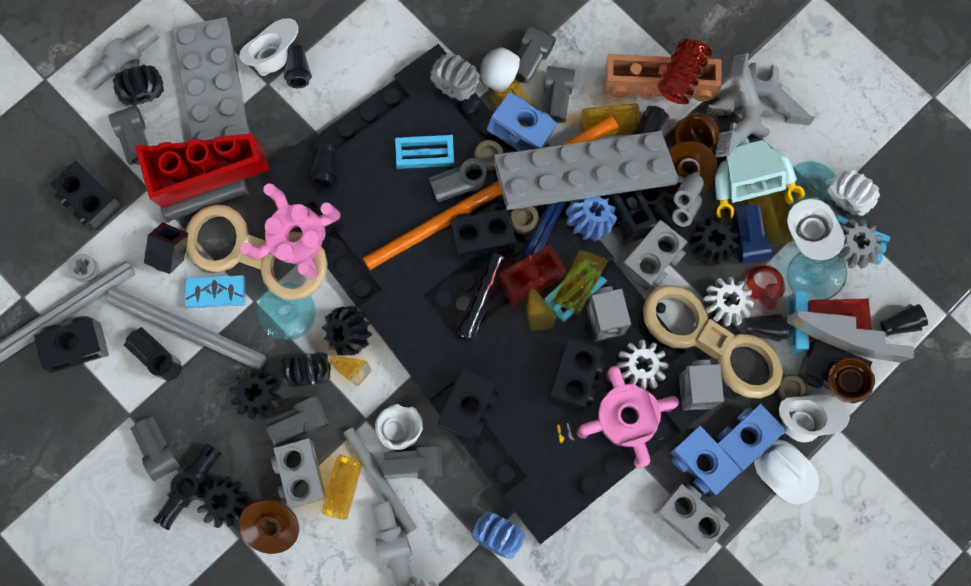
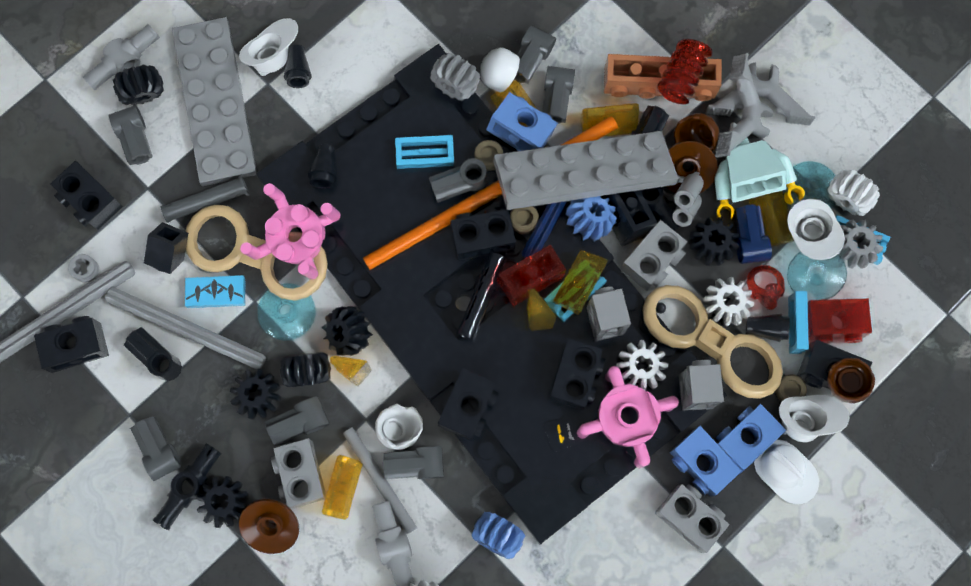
(198, 166): red wedge -> none
(842, 333): light grey slope -> none
(905, 321): black cone -> none

